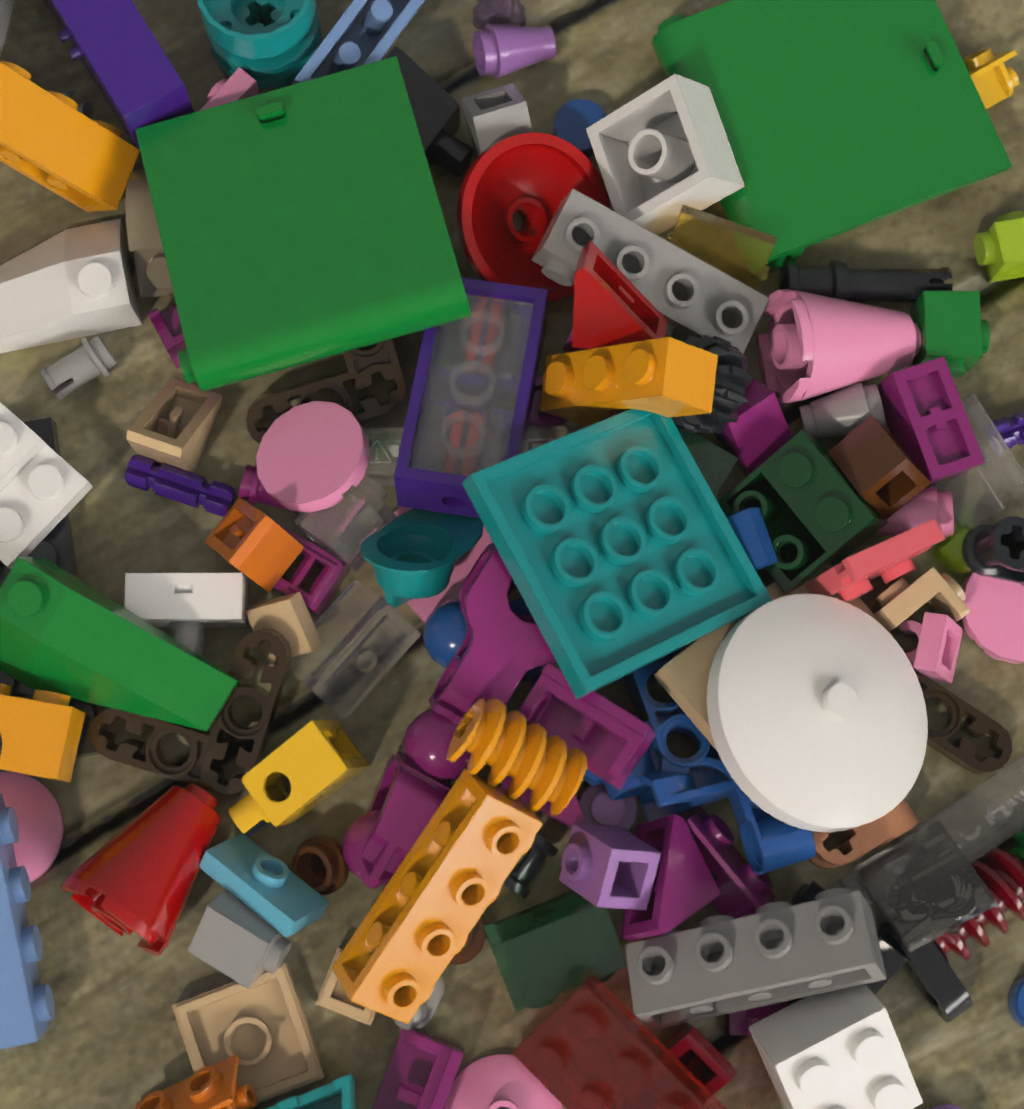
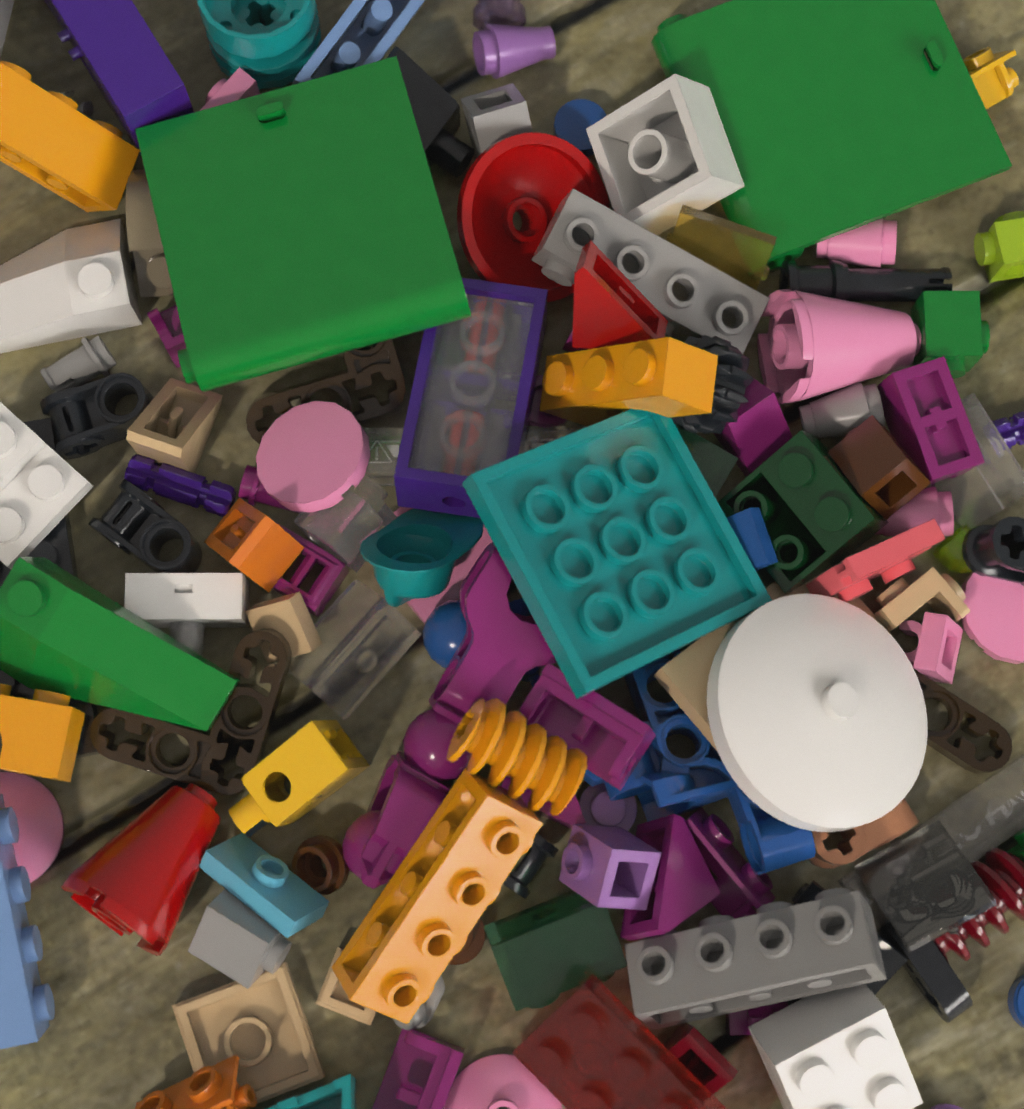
(87, 417): none -> black piece
(141, 528): none -> black piece
(863, 246): none -> bright pink cone

